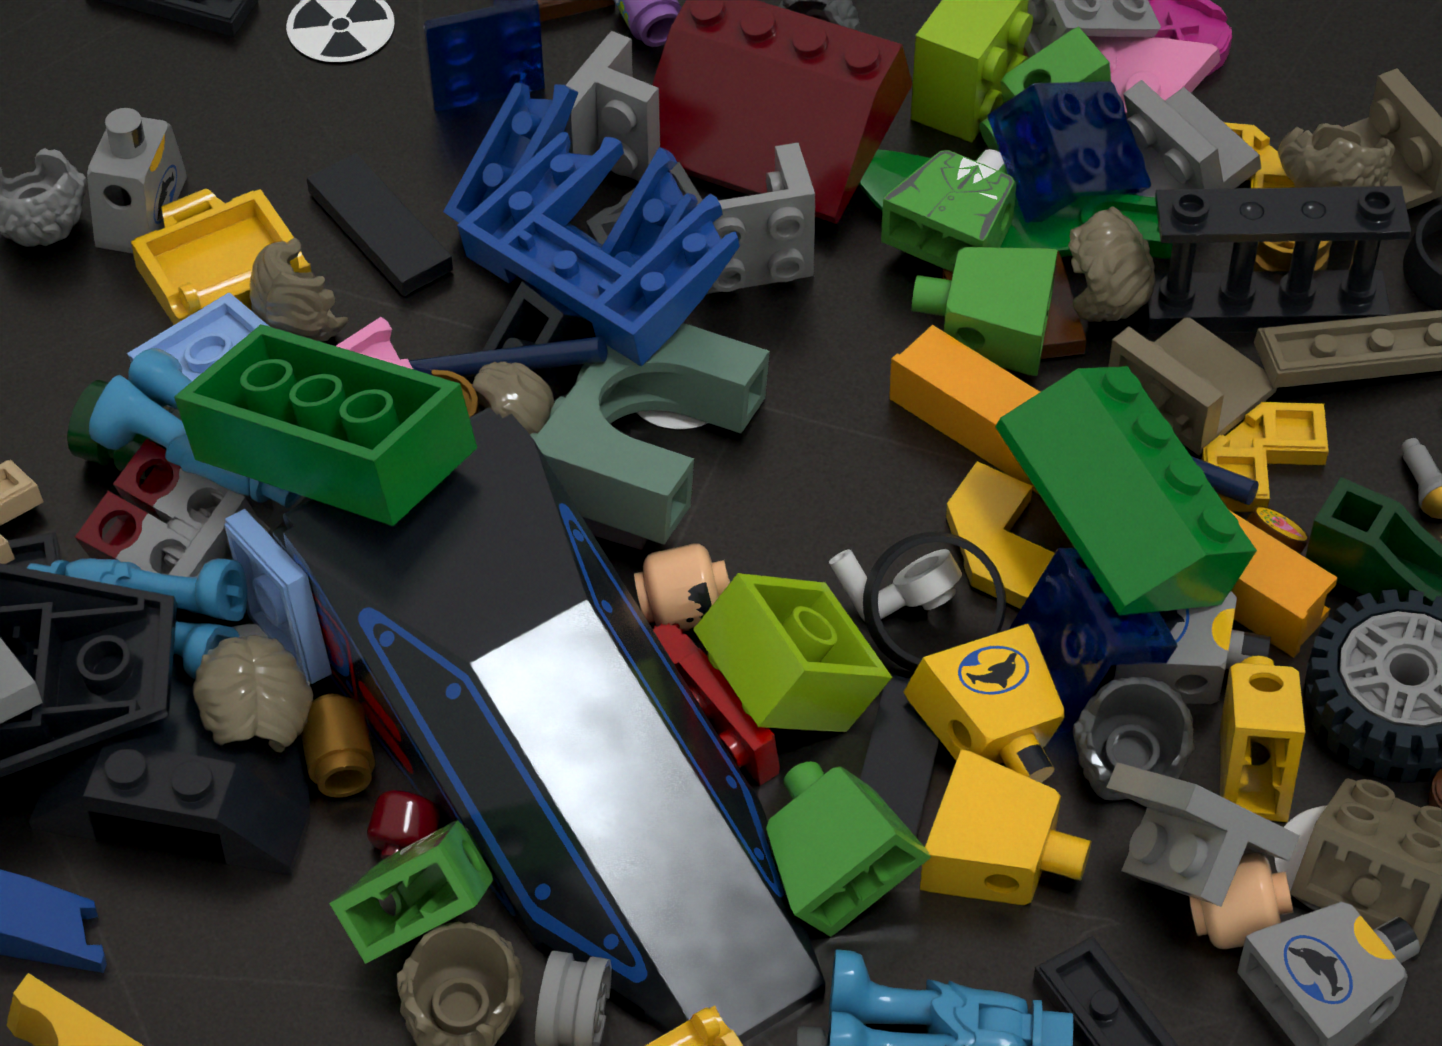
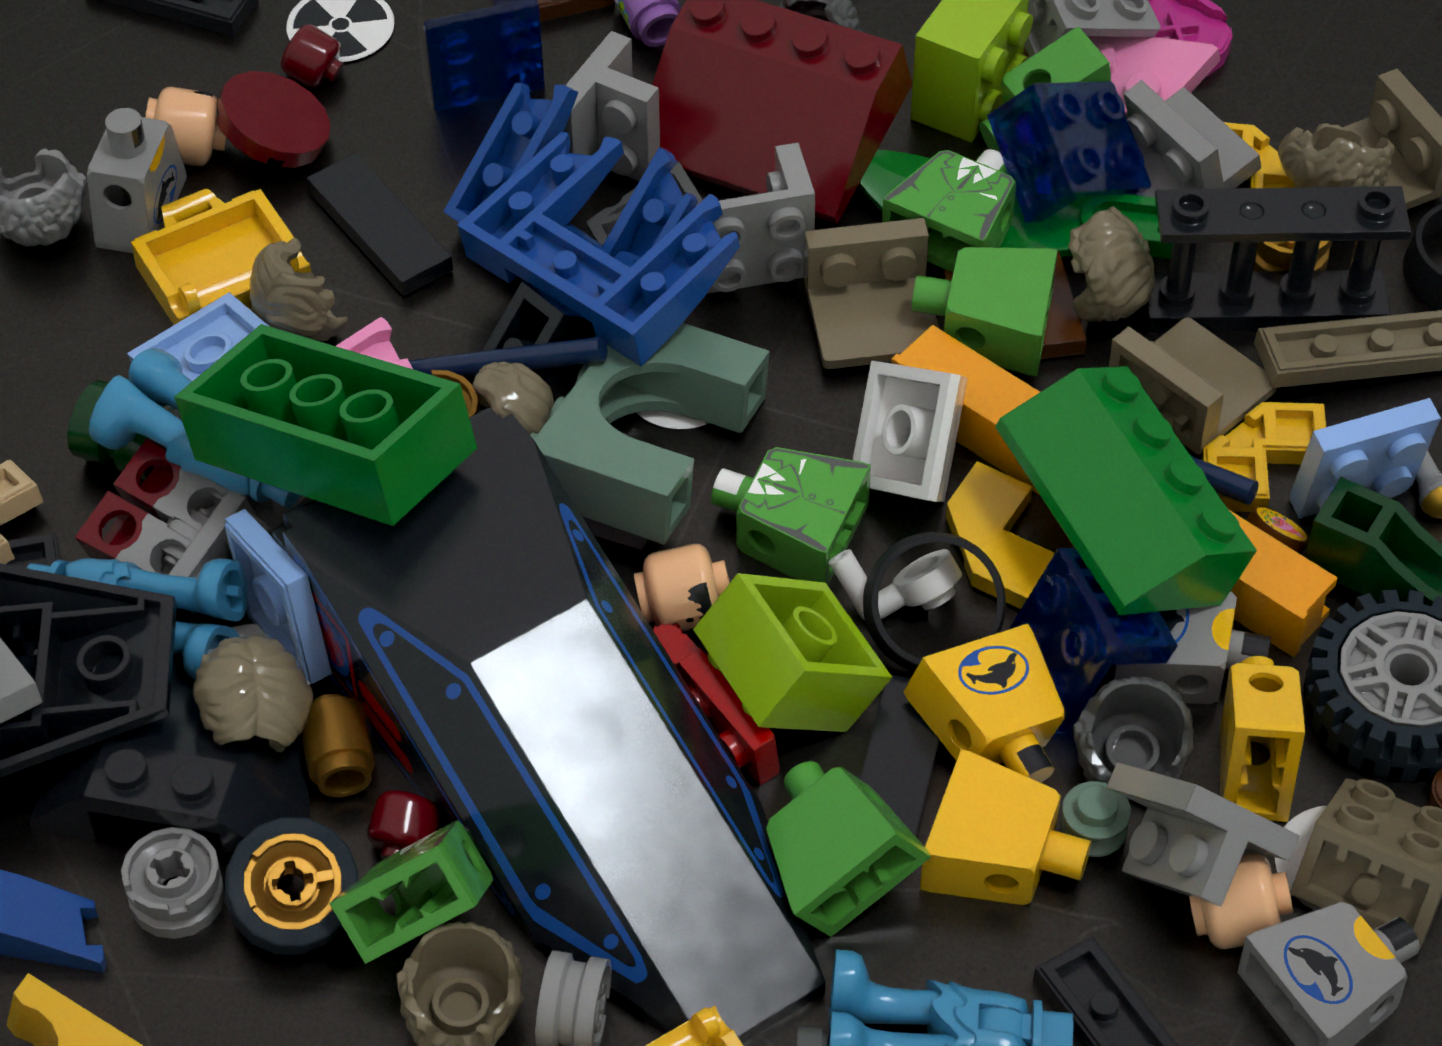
(185, 902): none -> light grey wheel
(192, 120): none -> light nougat head
(267, 913): none -> wheel
(272, 118): none -> dark red tile
(312, 57): none -> dark red piece
(796, 509): none -> bright green torso
(863, 290): none -> dark tan bracket
(910, 429): none -> white slope
(1097, 816): none -> sand green wheel
(1372, 451): none -> light blue plate

